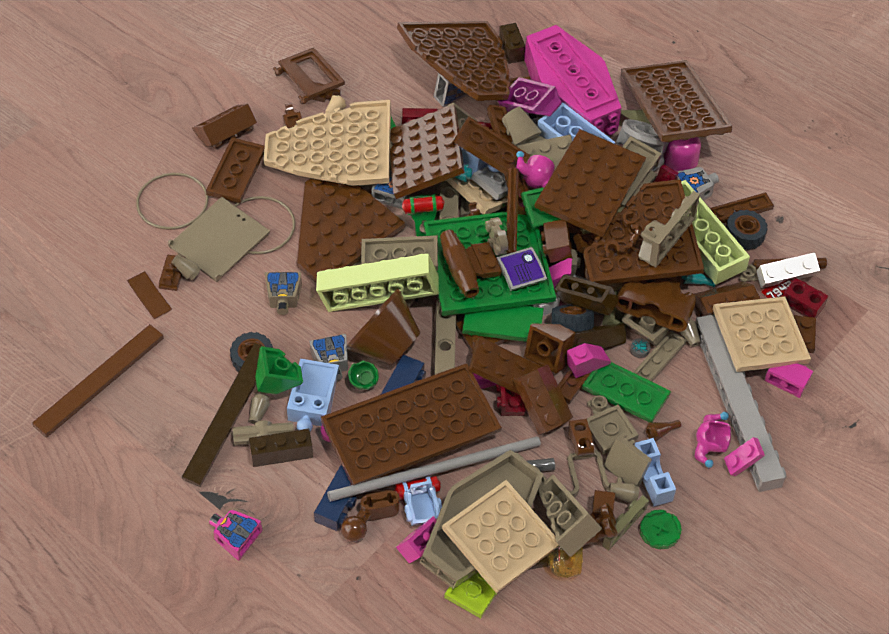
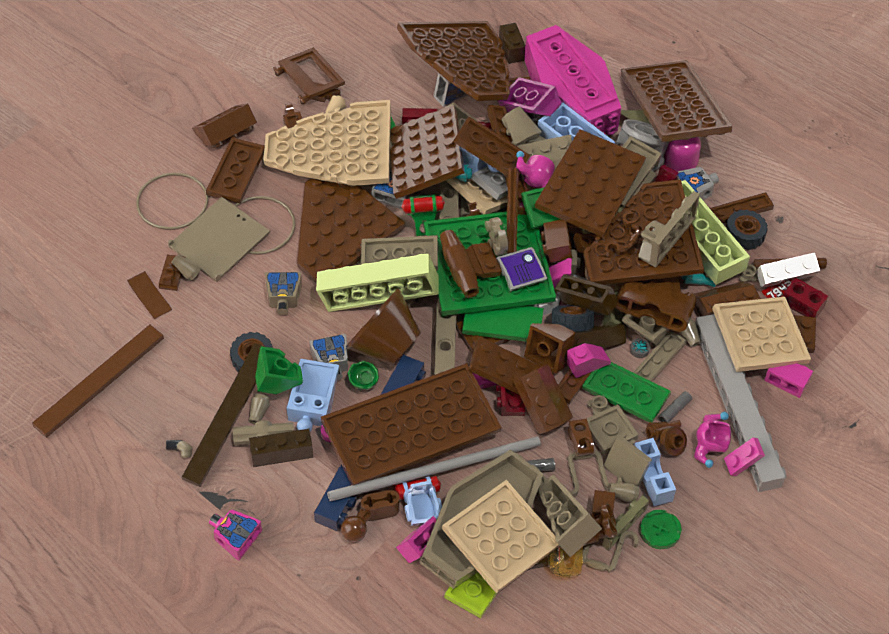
(180, 445): none -> arm
(603, 566): none -> dark tan piece
(673, 409): none -> dark grey piece
(673, 441): none -> reddish brown plate

